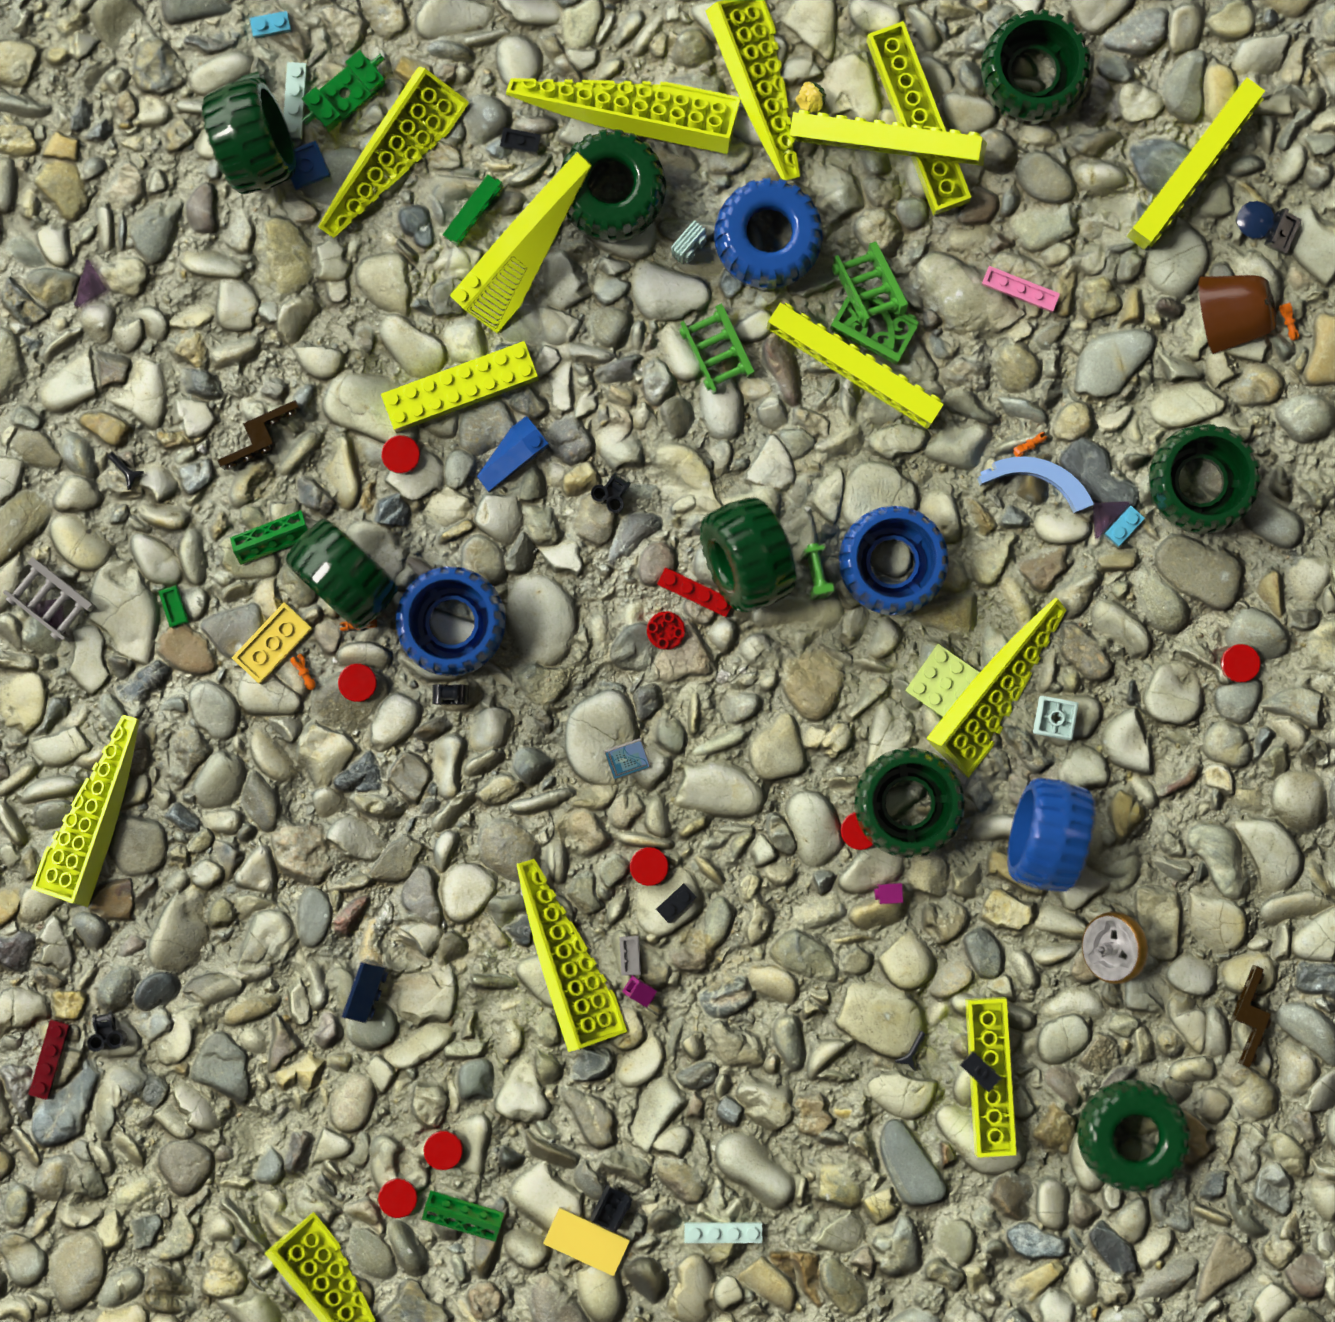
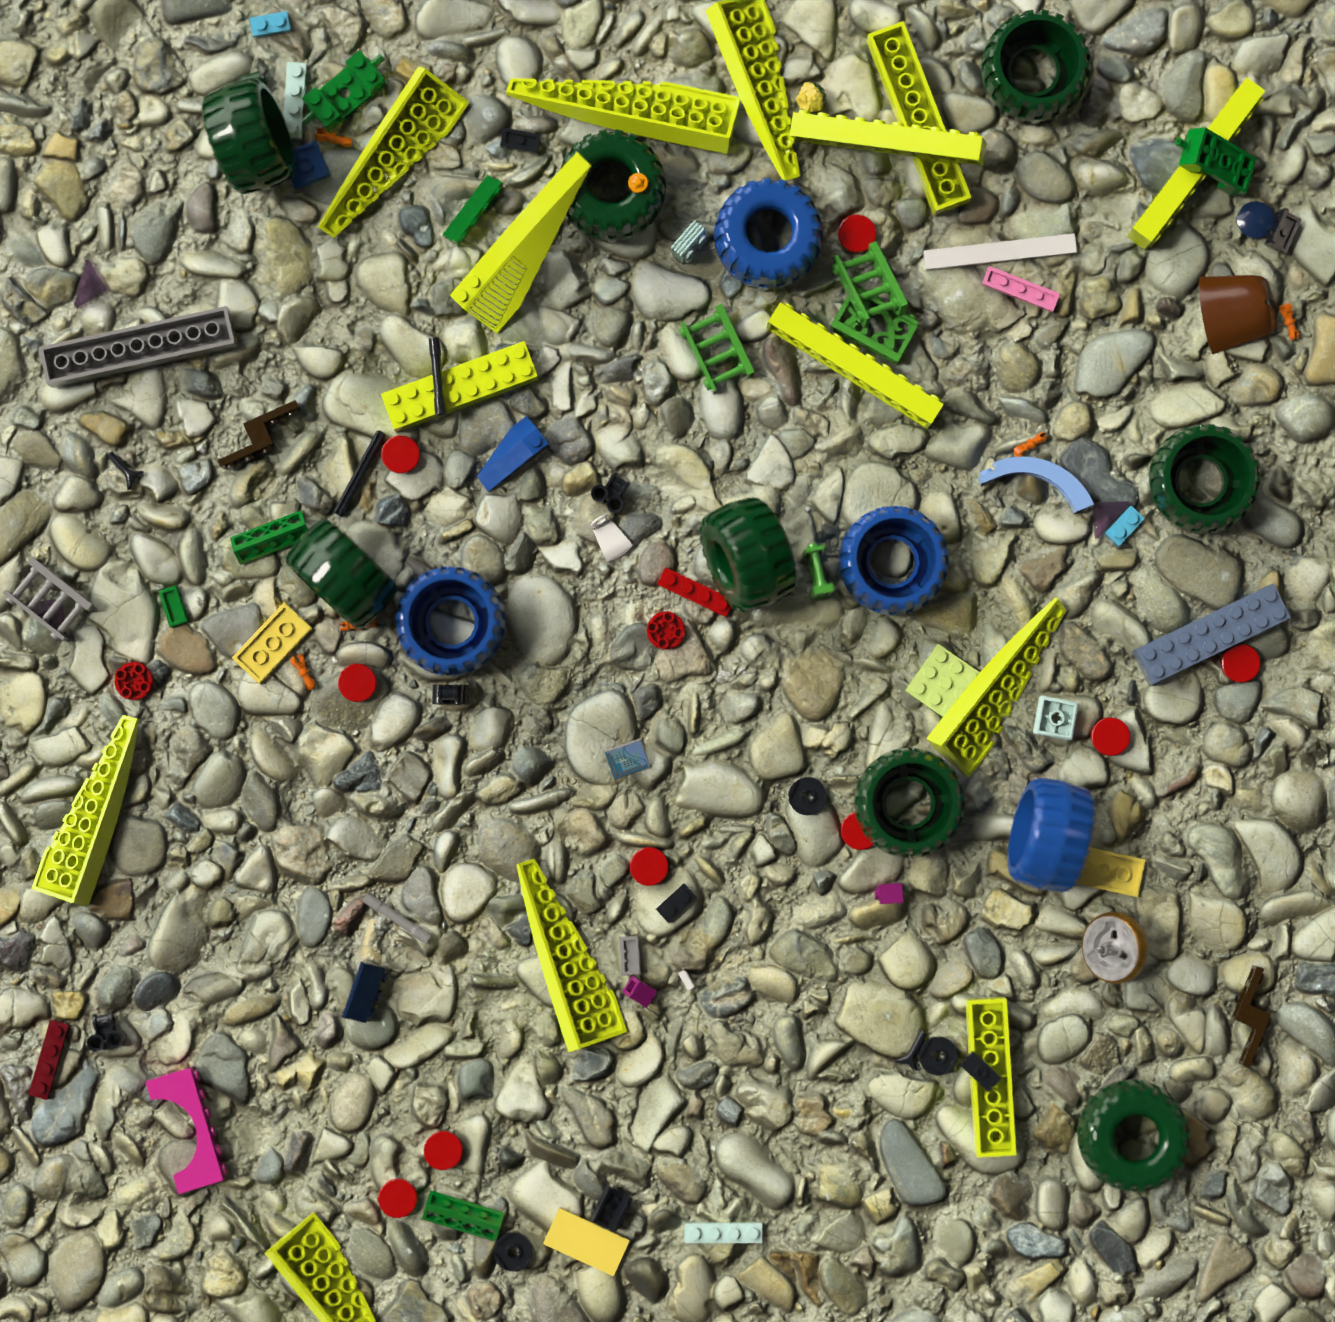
(134, 681): none -> red tile
(138, 347): none -> light grey brick
(184, 1090): none -> dark pink arch
(323, 135): none -> orange piece
(359, 473): none -> black axle
(379, 906): none -> light grey piece
(435, 354): none -> black piece
(515, 1240): none -> black plate
(610, 538): none -> white piece
(637, 183): none -> light orange tile
(686, 979): none -> white tile
(817, 791): none -> black plate
(856, 233): none -> red tile
(937, 1044): none -> black plate
(999, 251): none -> white tile
(1110, 736): none -> red tile
(1112, 872): none -> light yellow tile
(1204, 153): none -> green brick
(1211, 634): none -> sand blue brick

